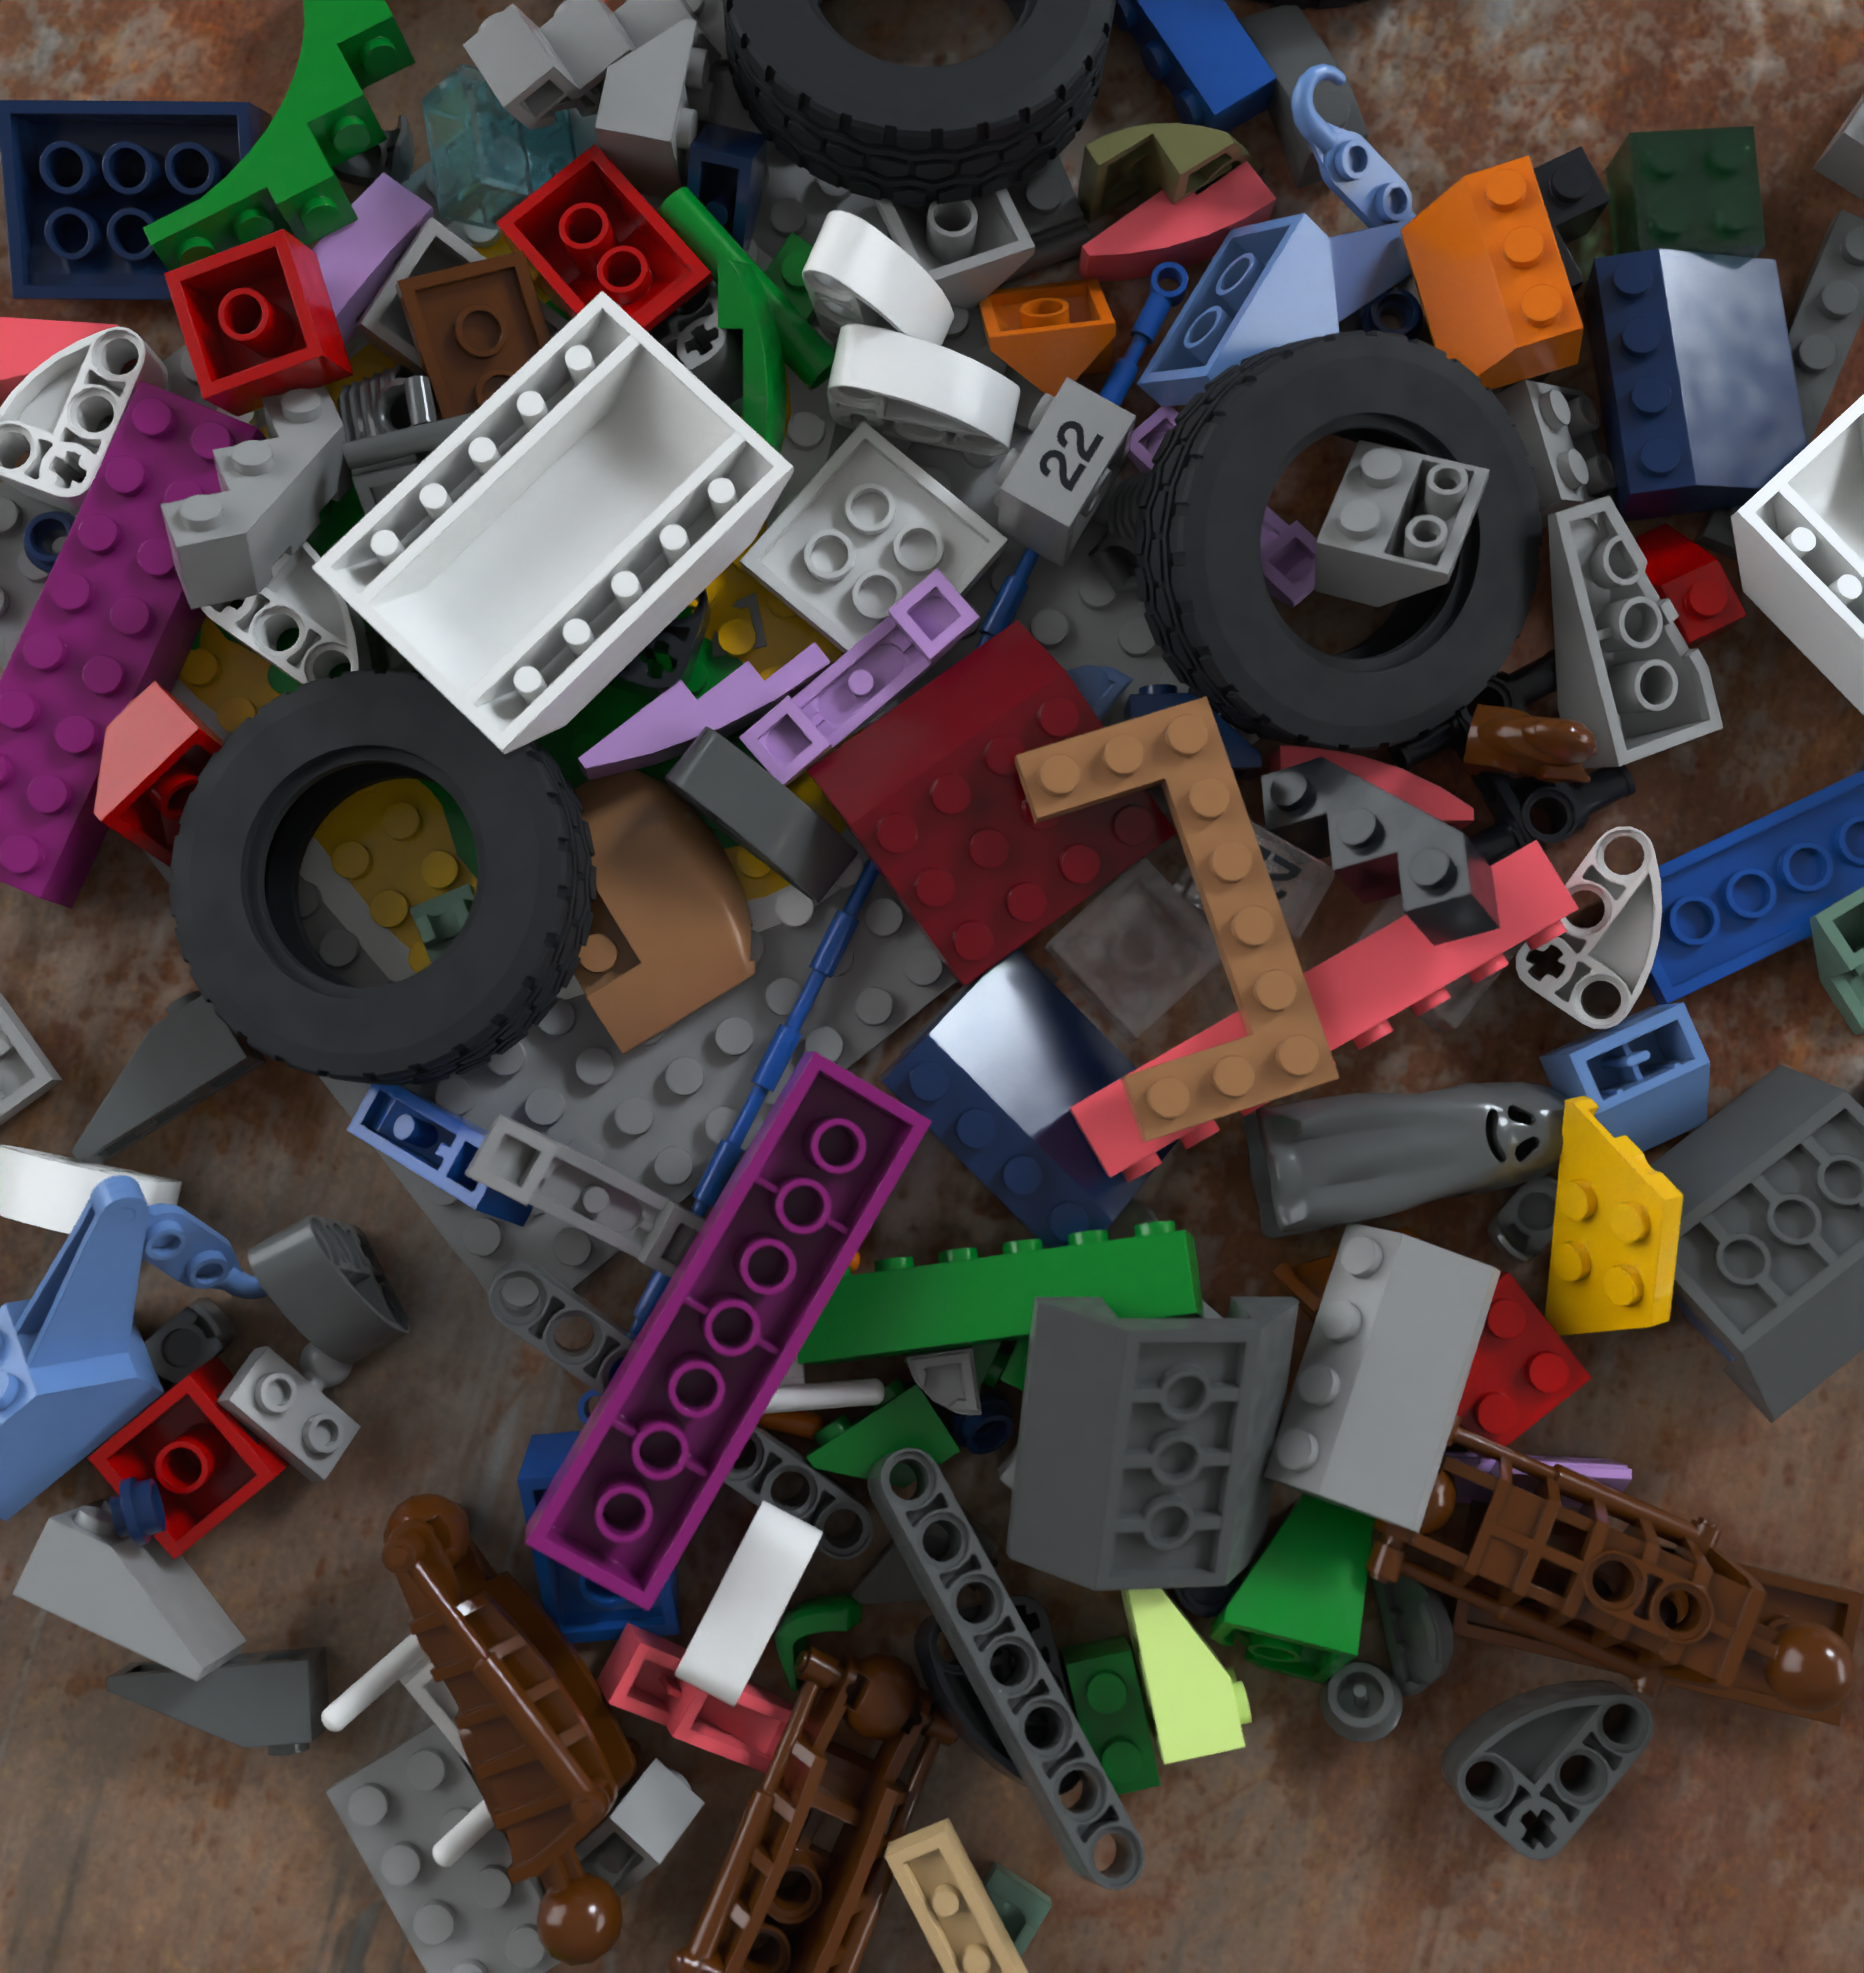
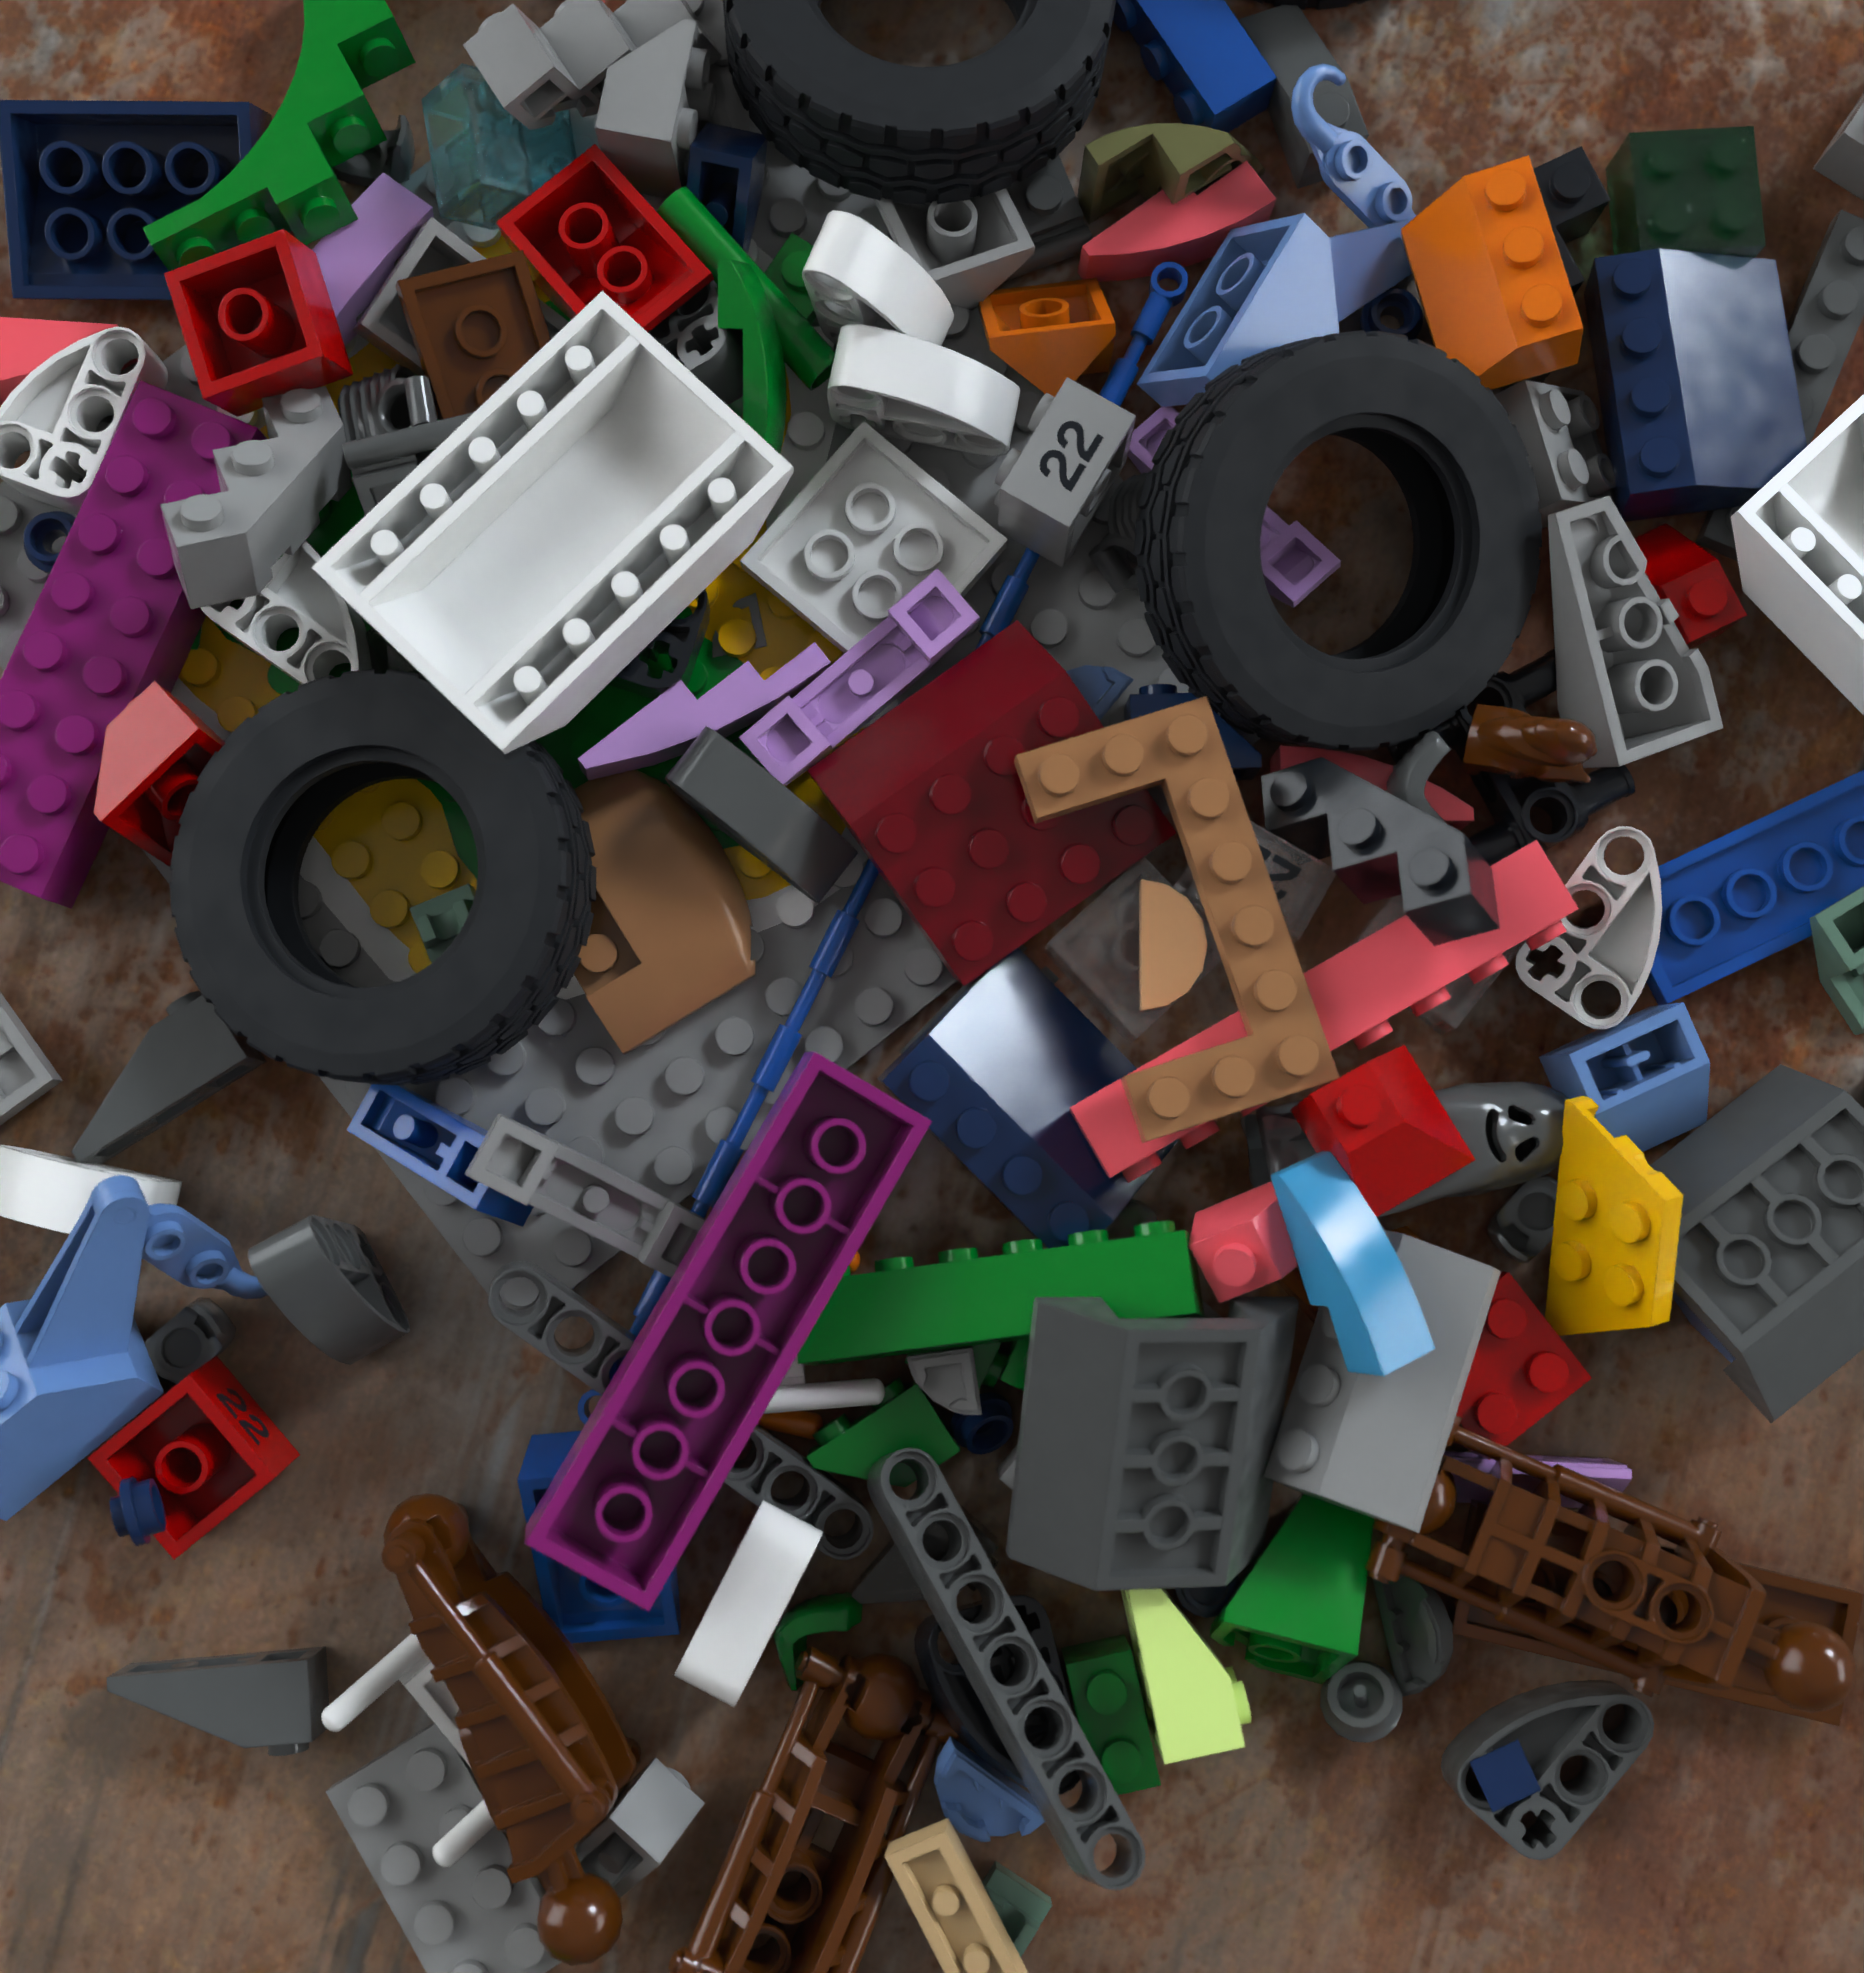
(128, 1592): light grey slope -> none
(291, 1409): light grey plate -> none
(643, 1682): coral slope -> none
(980, 1797): none -> medium blue plate
(1169, 945): none -> light nougat tile
(1242, 1243): none -> coral slope
(1350, 1267): none -> dark azure slope
(1384, 1129): none -> red slope
(1395, 524): light grey slope -> none
(1414, 768): none -> dark grey hair
(1505, 1775): none -> dark blue sticker

